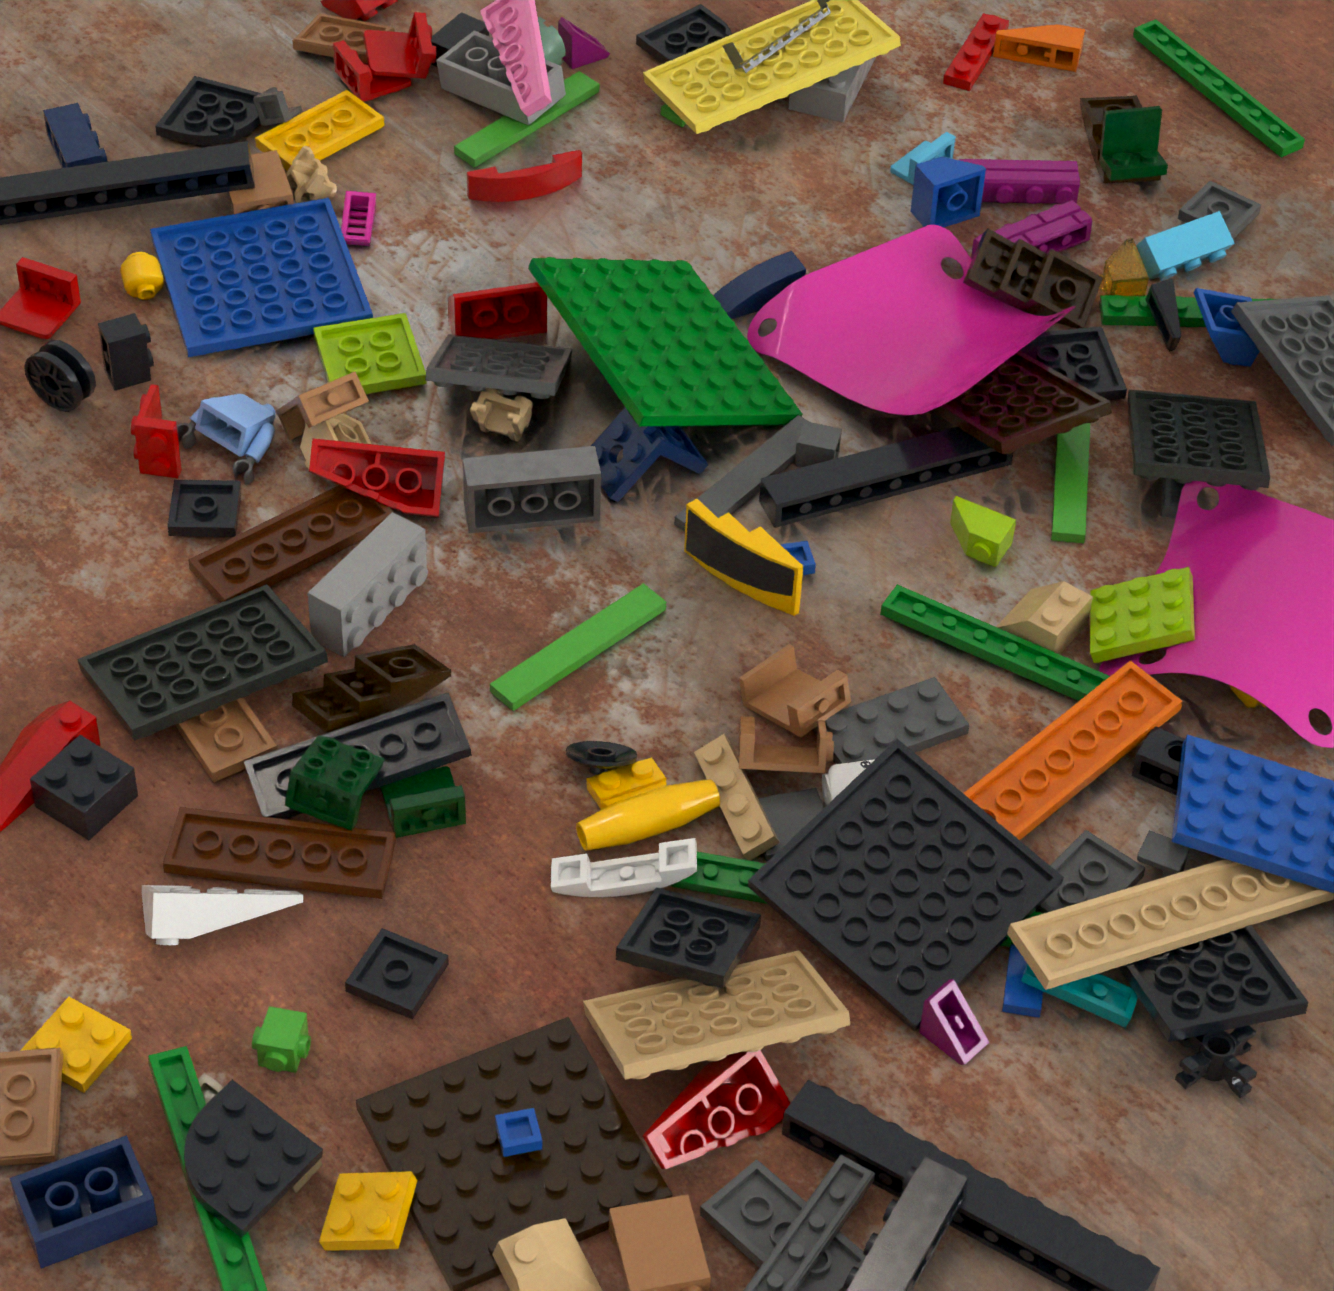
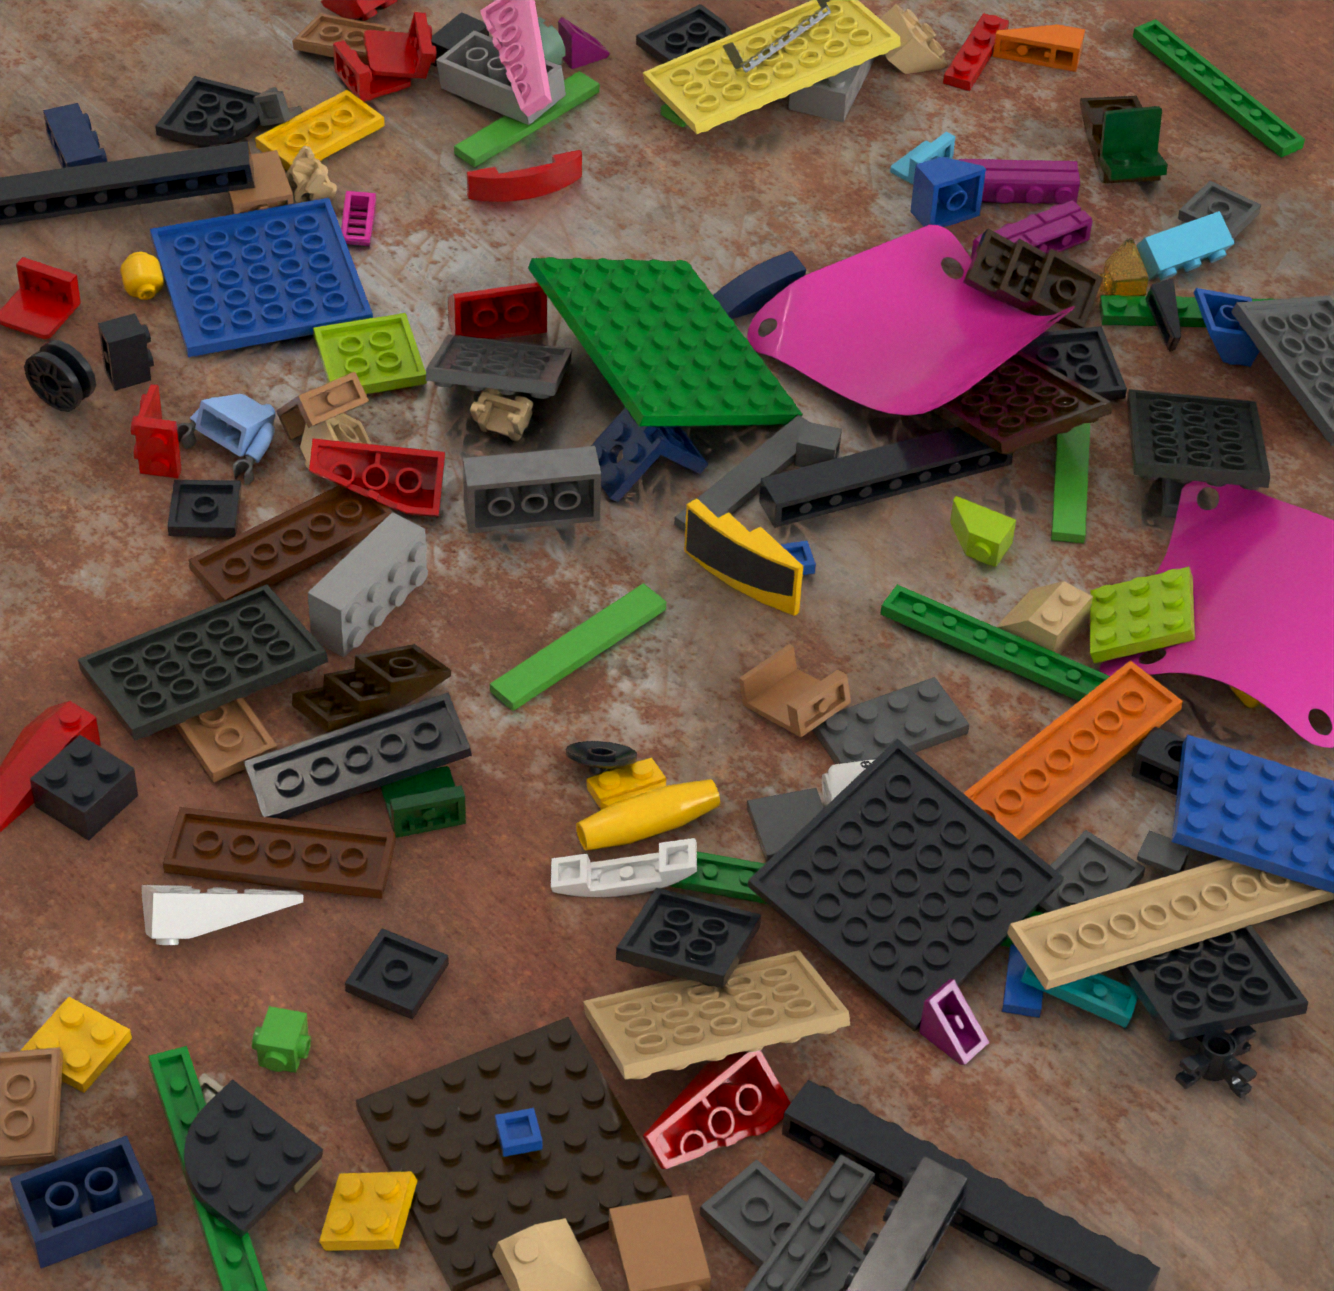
(331, 781): dark green bracket -> none
(737, 798): tan plate -> none
(783, 757): medium nougat panel -> none
(918, 48): none -> tan slope

